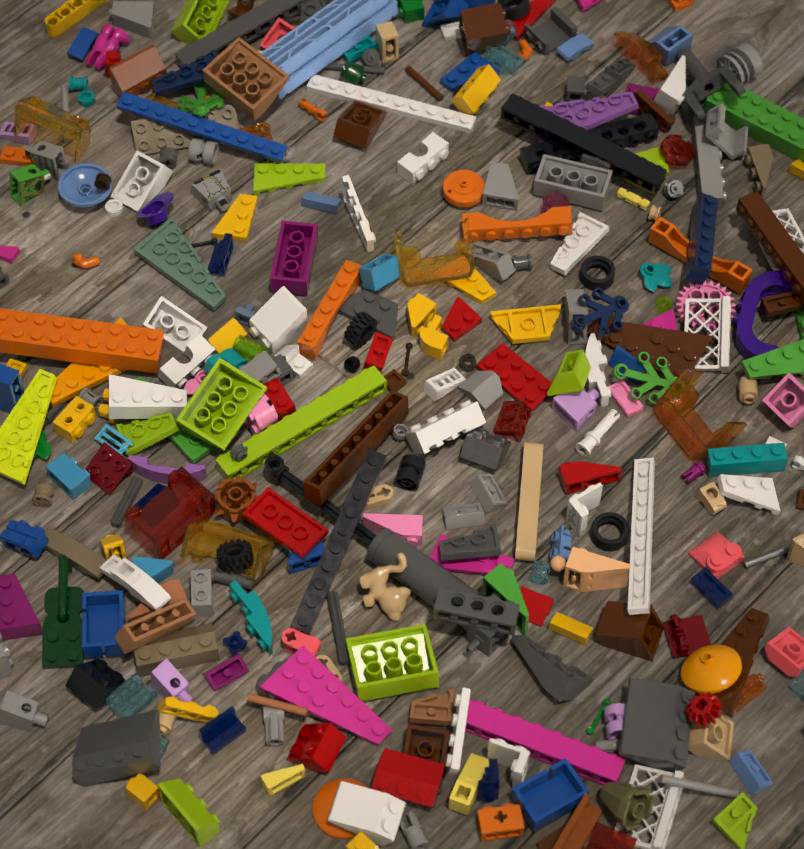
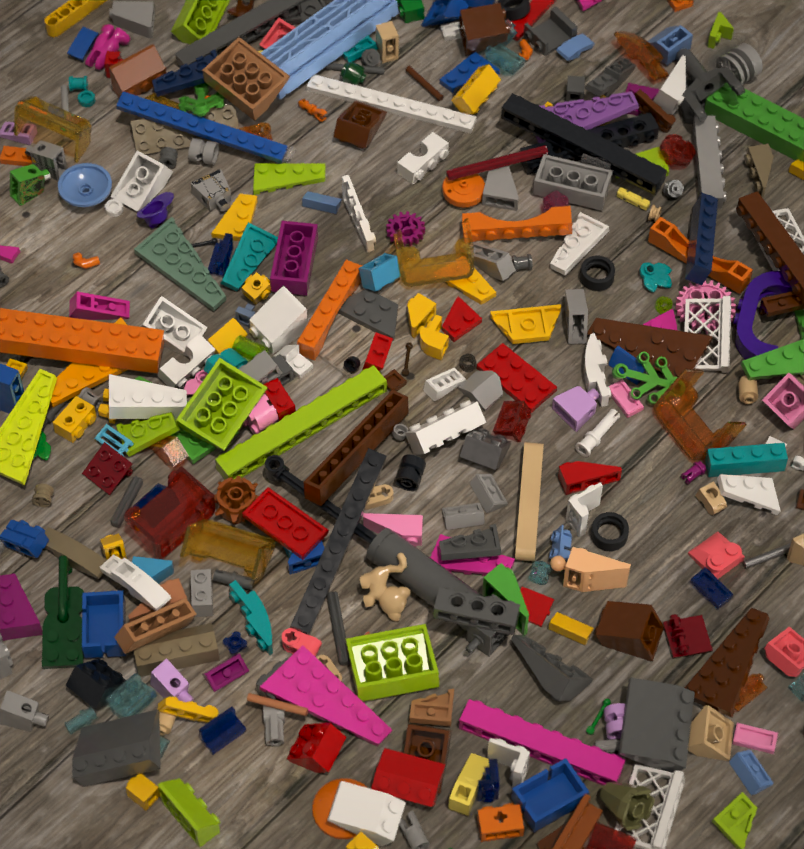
(69, 476): dark azure brick -> none
(81, 719): none -> clear light blue pin
(98, 307): none -> dark pink slope
(102, 181): dark brown bush -> none
(160, 473): medium lavender slope -> none
(170, 451): none -> clear orange slope
(235, 556): black tyre -> none
(239, 452): dark grey plate -> none
(249, 253): none -> teal wing
(256, 288): none -> yellow brick
(280, 779): light yellow slope -> none
(360, 329): black tyre -> none
(408, 225): none -> magenta gear
(457, 737): white wing -> none
(497, 162): none -> dark red axle
(570, 374): lime slope -> none
(578, 323): dark blue plant -> none
(641, 537): white plate -> none
(698, 786): light grey bar -> none
(704, 709): red gear -> none
(711, 669): light orange dish -> none
(720, 29): none -> lime slope
(729, 141): light grey panel -> none
(755, 738): none -> bright pink tile

